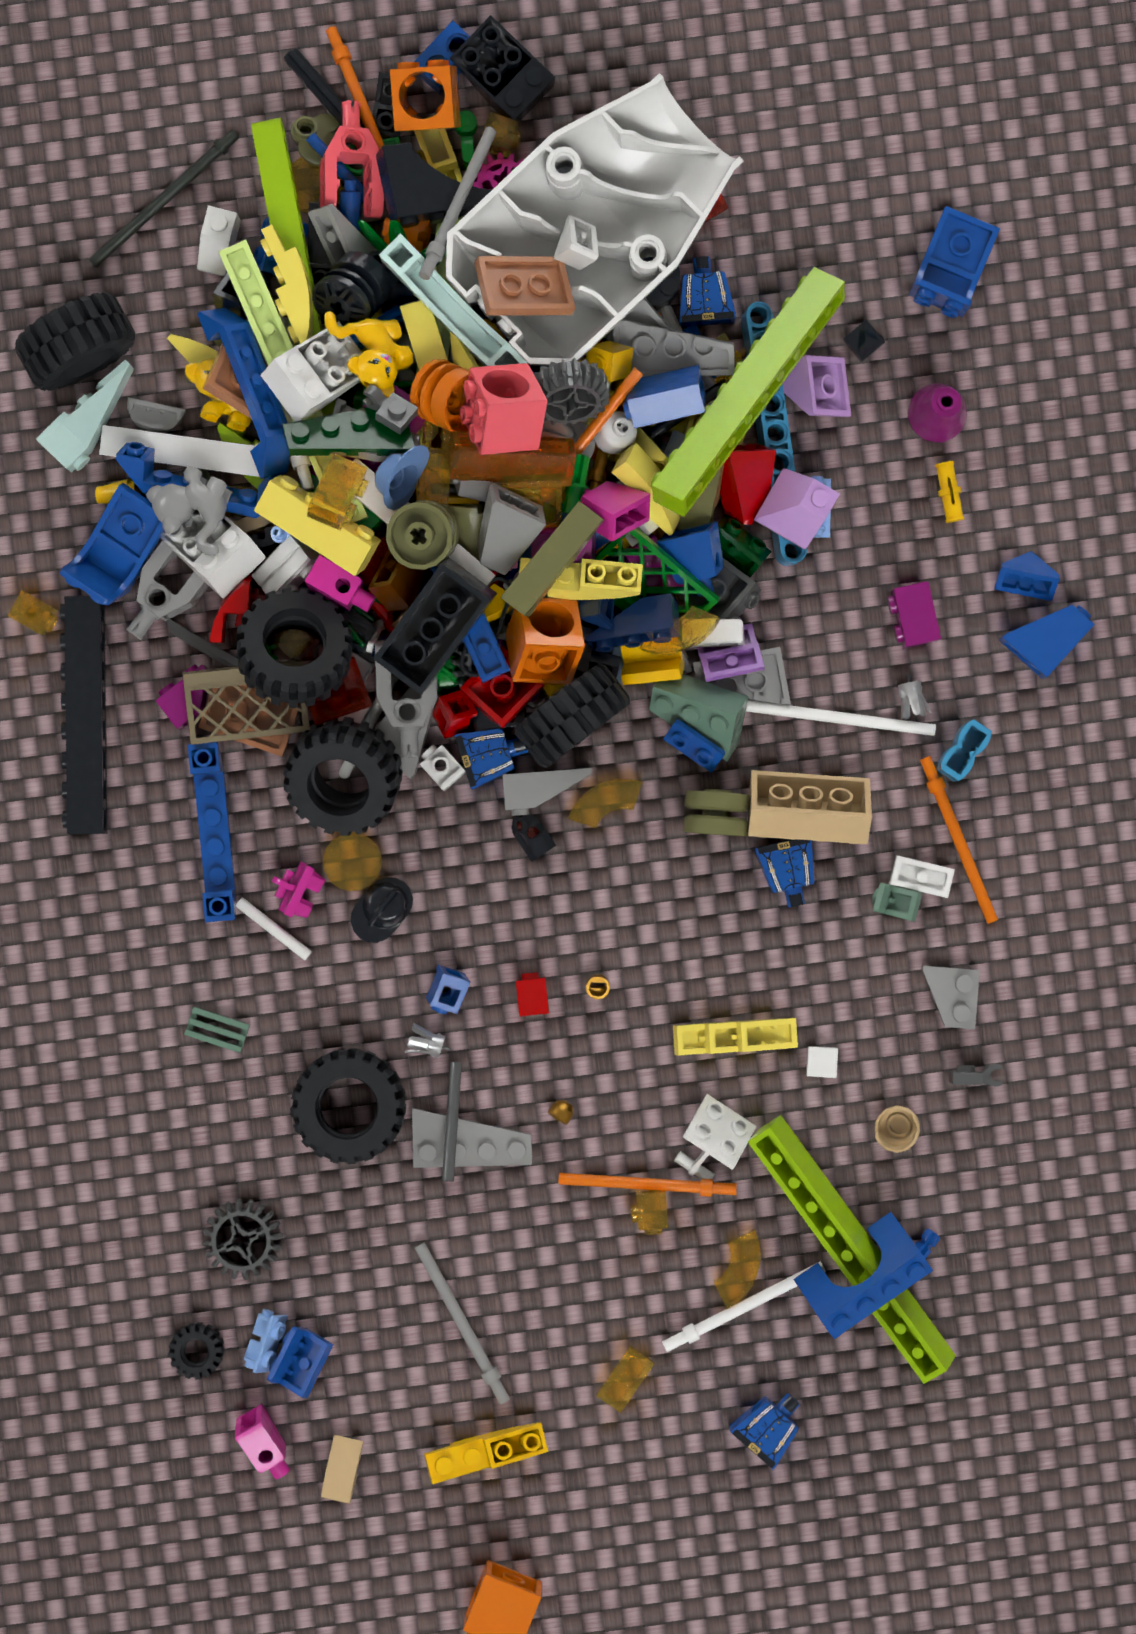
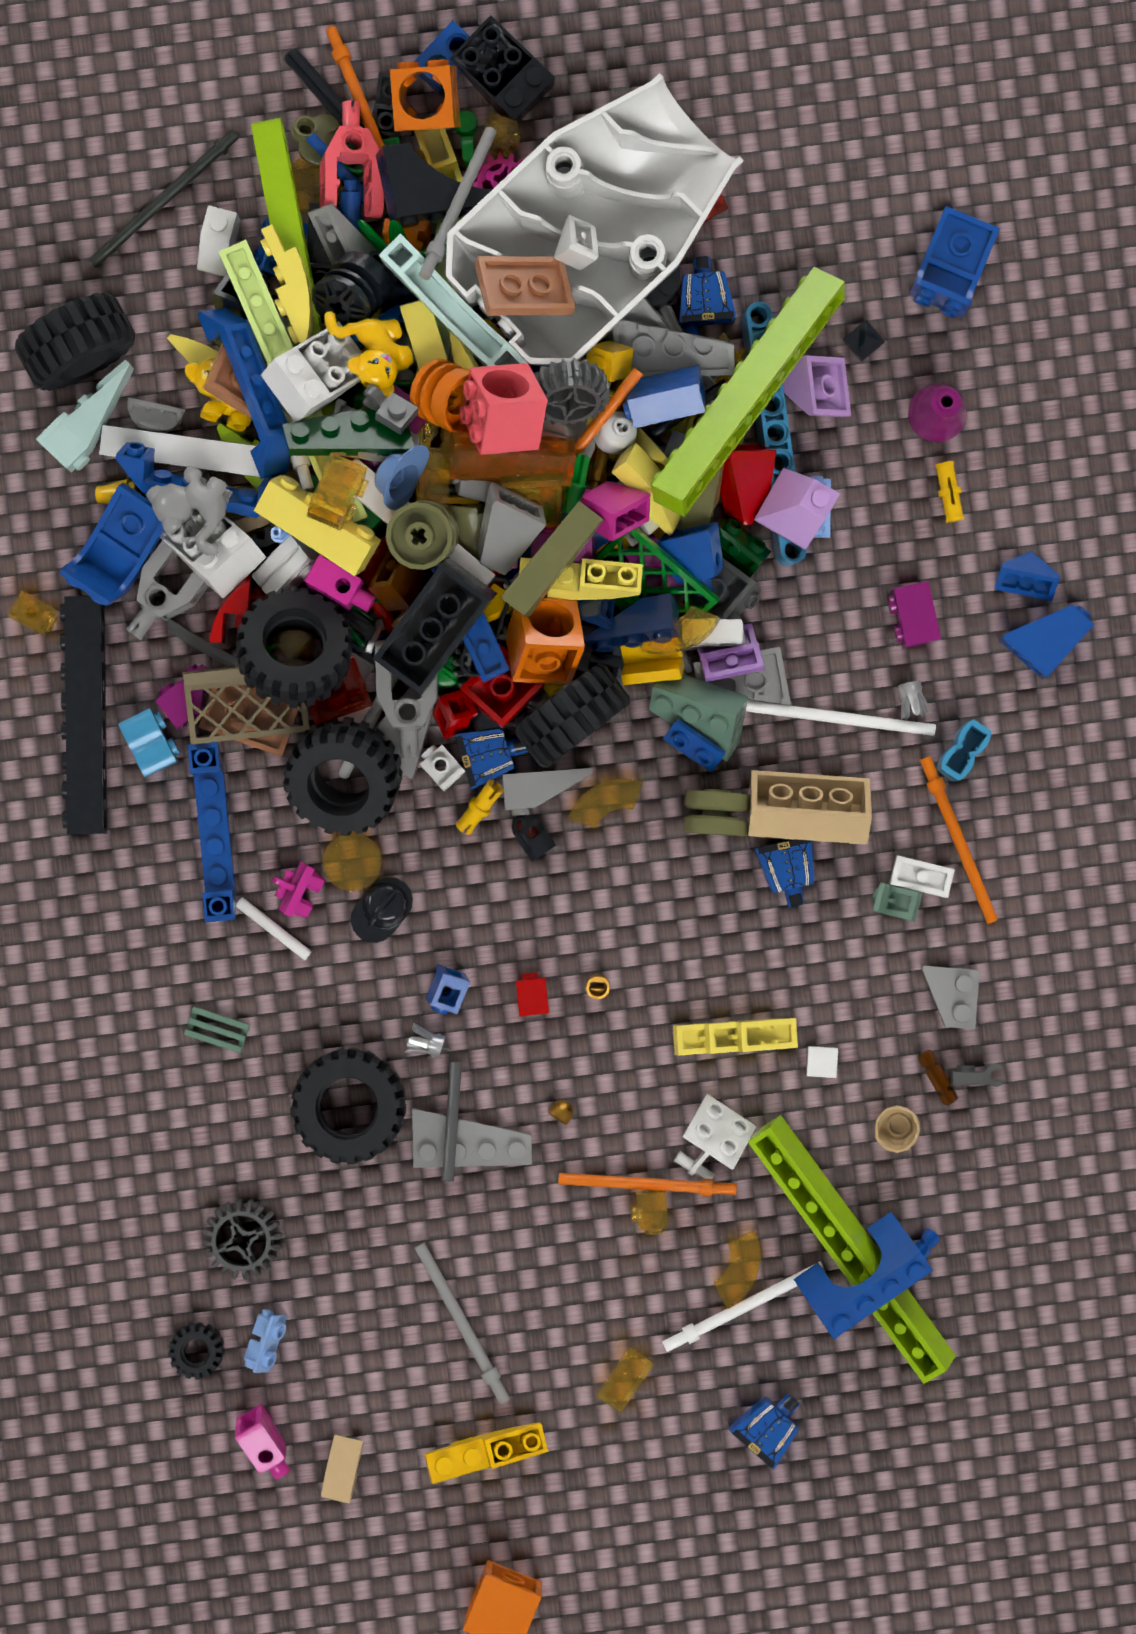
(148, 742): none -> dark azure brick
(300, 1361): blue bracket -> none
(479, 807): none -> yellow pin
(937, 1077): none -> reddish brown axle

